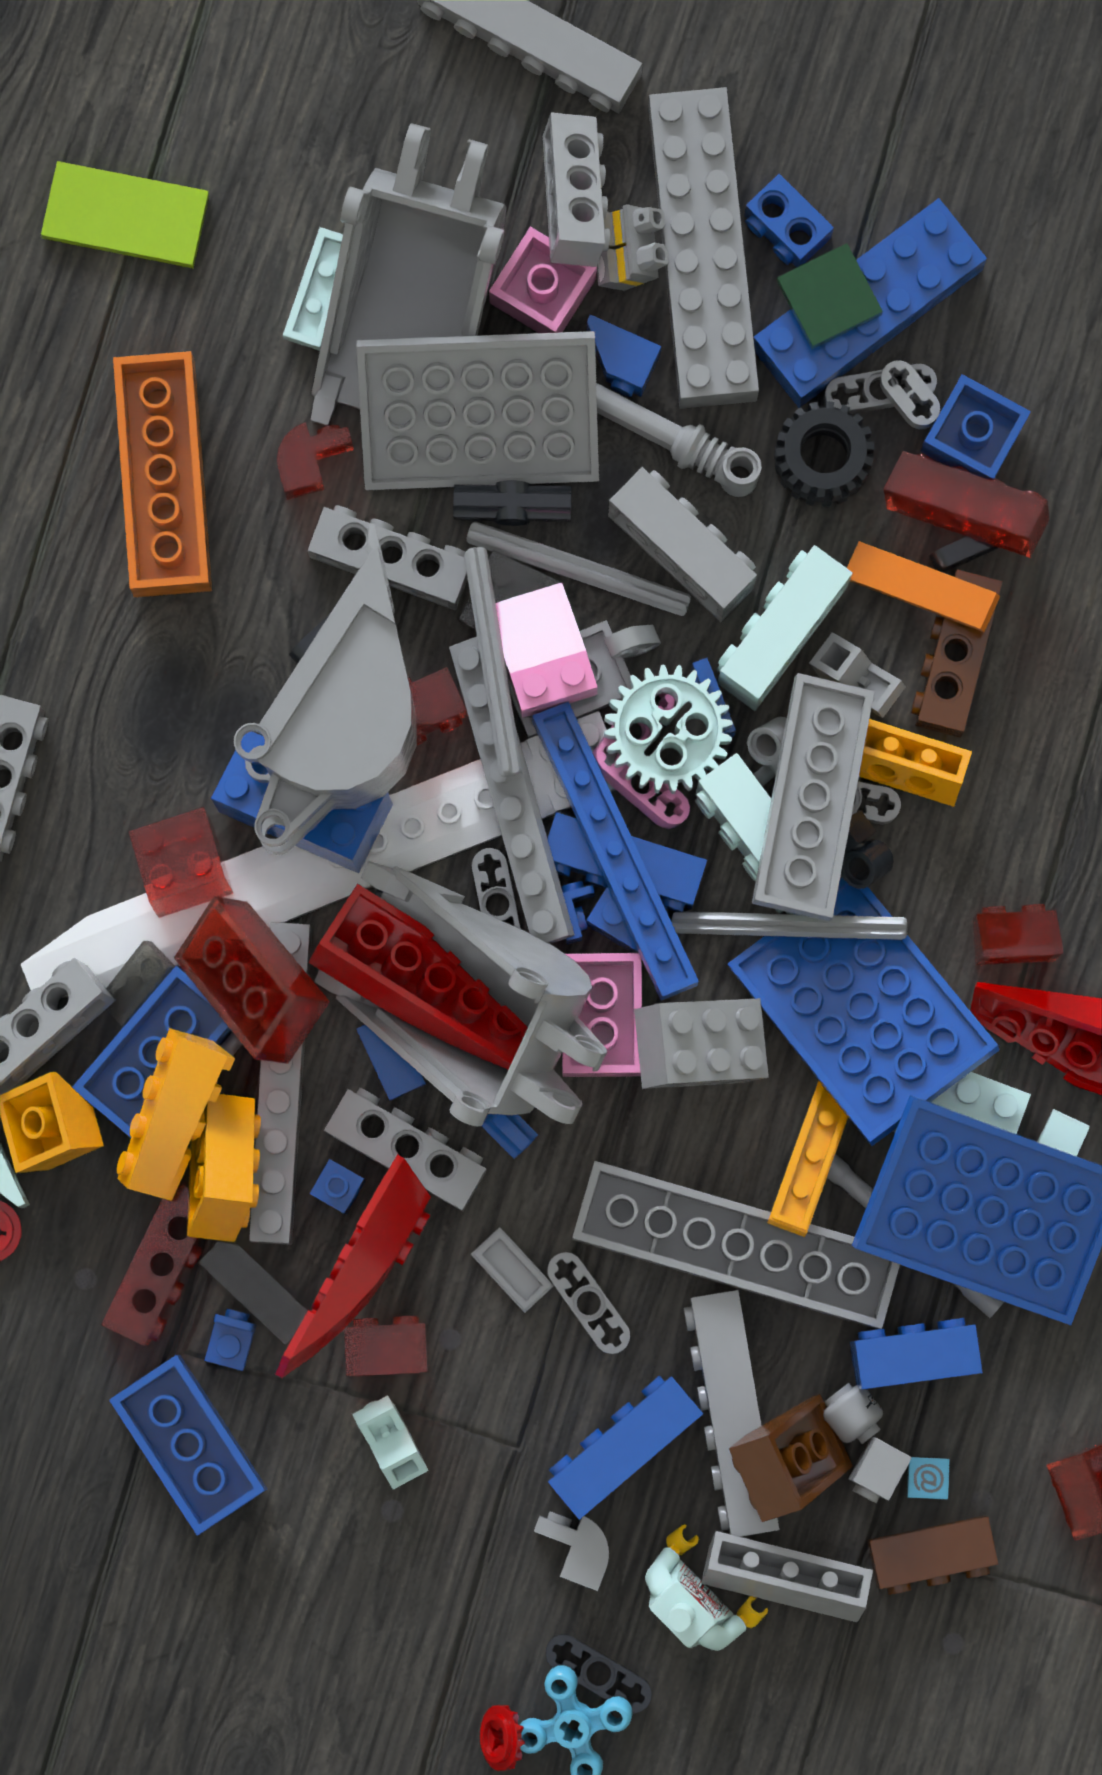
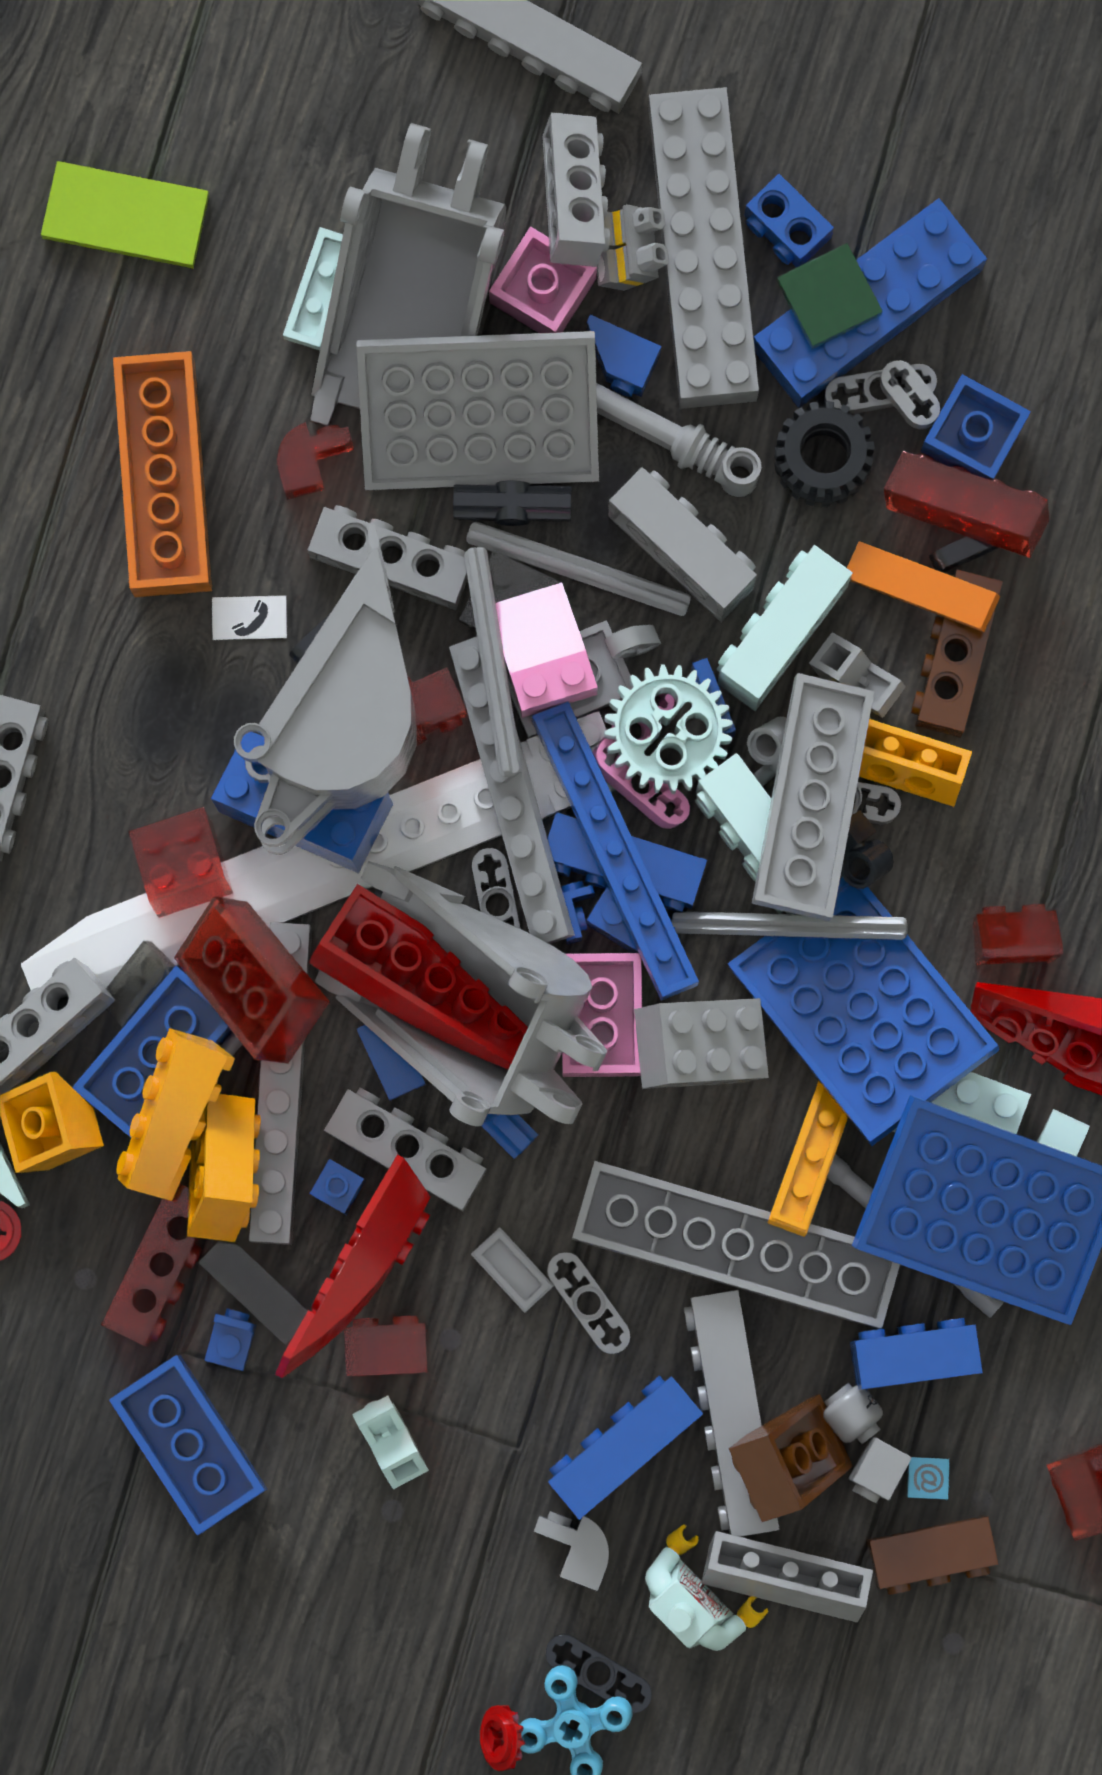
(249, 617): none -> white sticker

